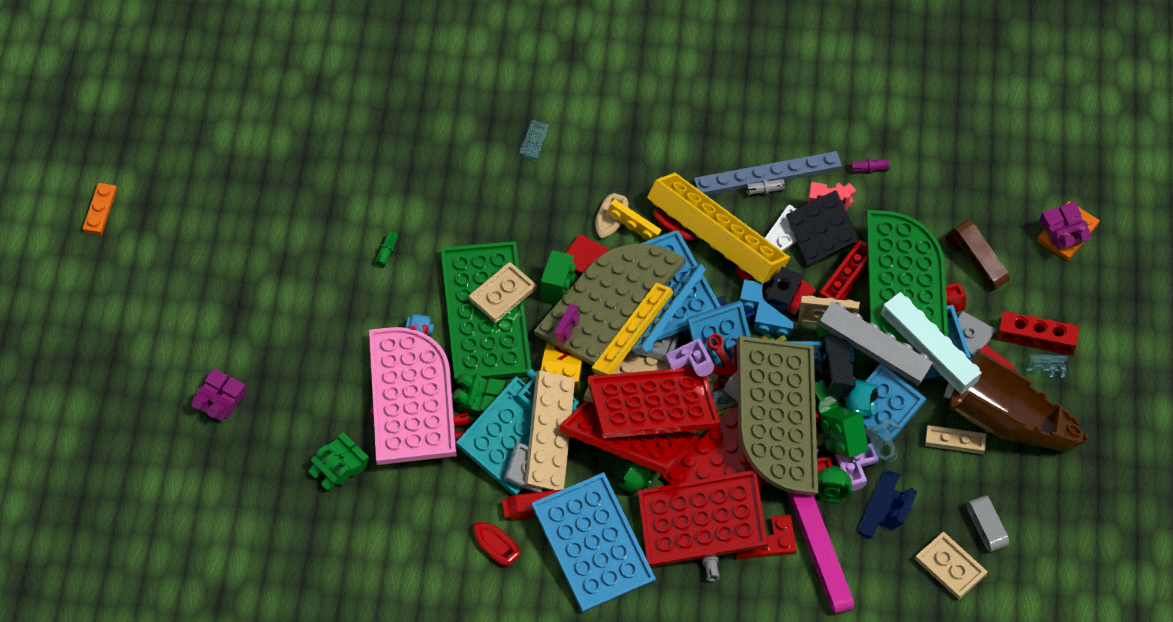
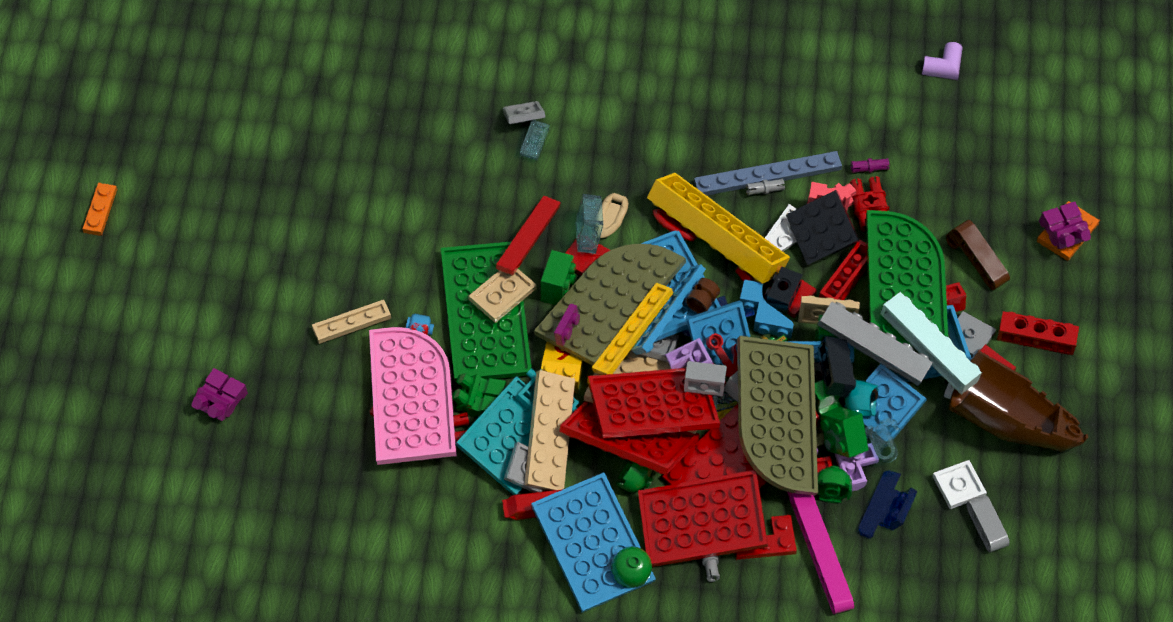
(338, 462): green hips -> none
(351, 321): none -> tan plate
(386, 249): green axle -> none
(495, 543): red piece -> none
(523, 112): none -> light grey plate
(528, 235): none -> red tile
(589, 223): none -> clear light blue window
(631, 567): none -> green cylinder
(633, 220): yellow plate -> none
(702, 296): none -> reddish brown wheel
(705, 378): none -> light grey panel
(869, 200): none -> red pin
(946, 67): none -> lavender brick
(951, 565): tan plate -> none
(955, 439): tan plate -> none
(959, 484): none -> white plate
(1049, 363): clear light blue plate -> none

